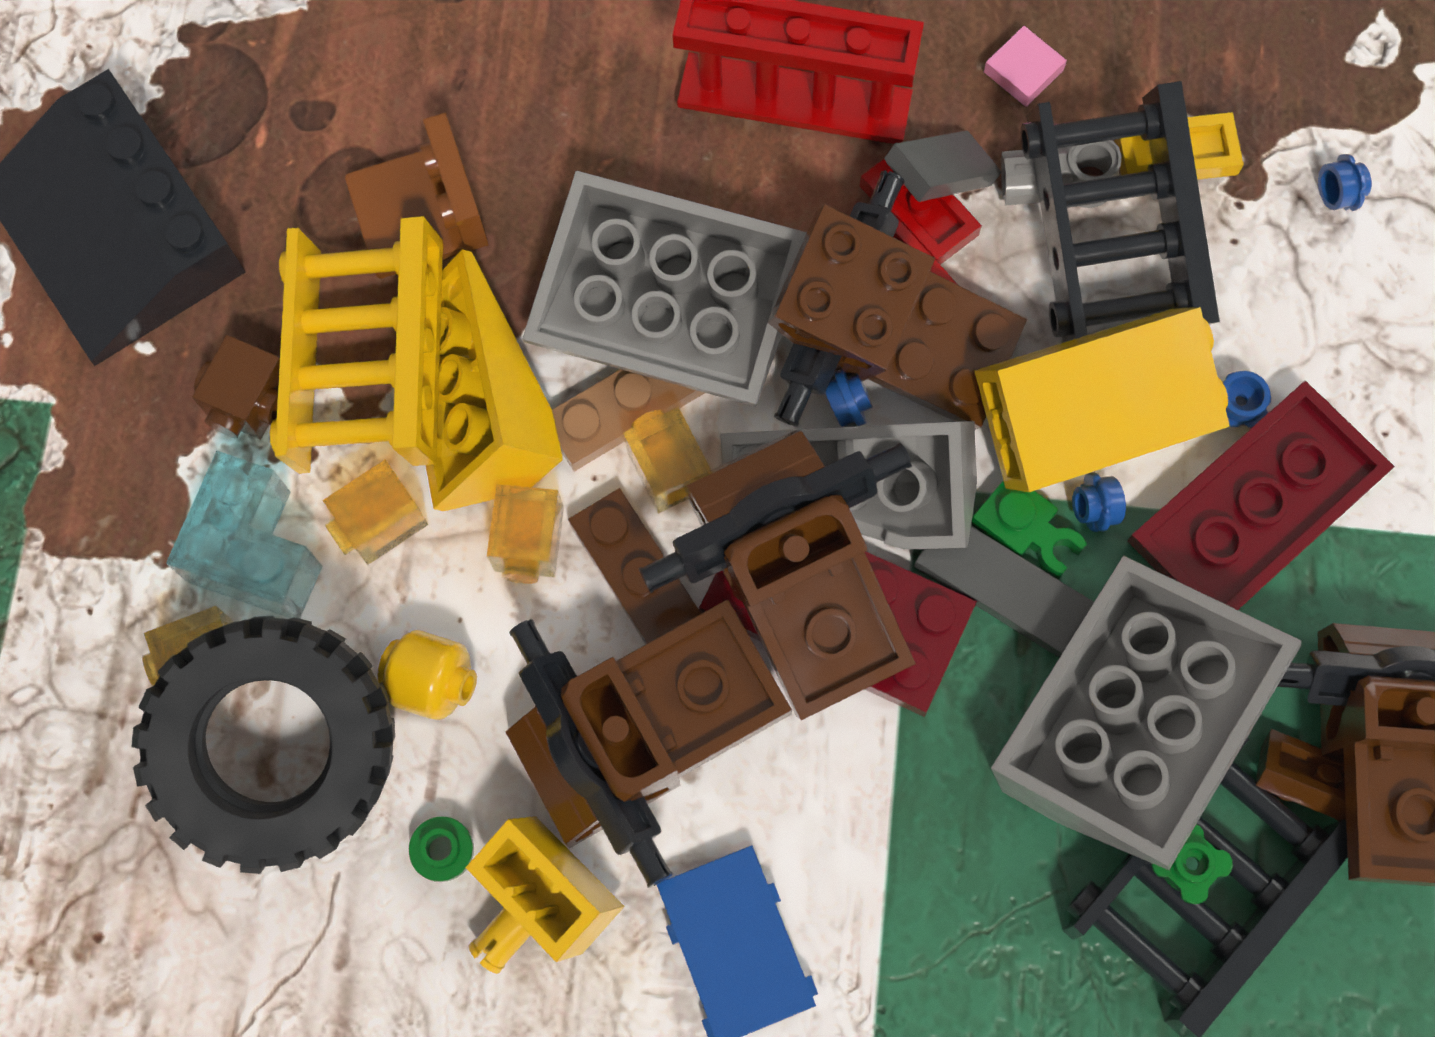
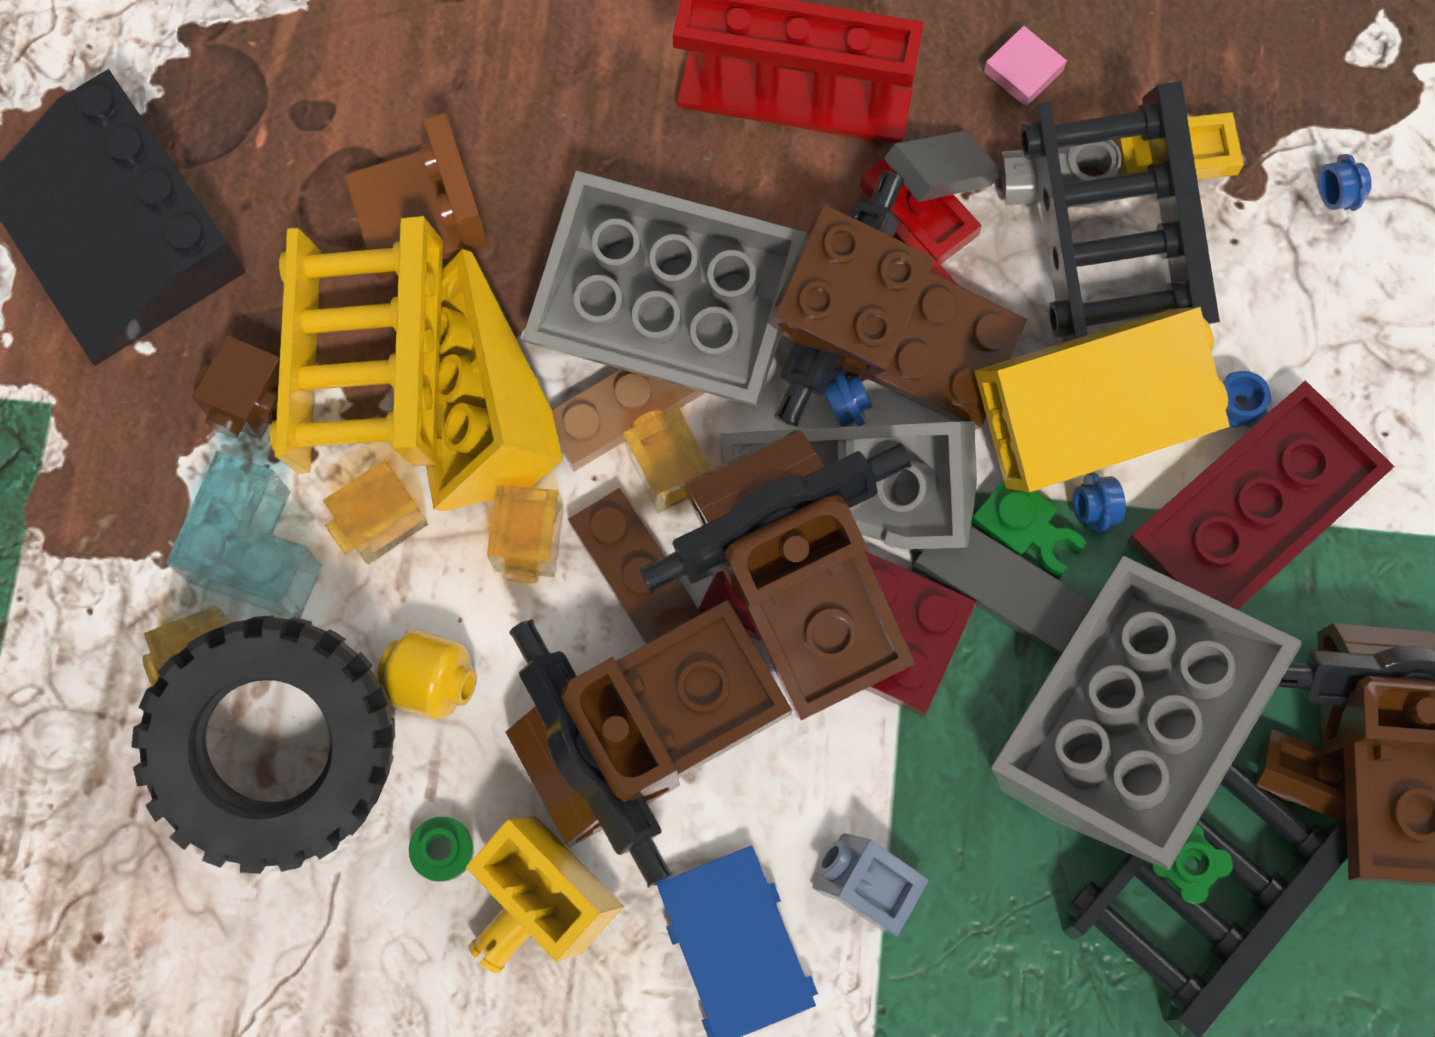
(869, 882): none -> sand blue bracket

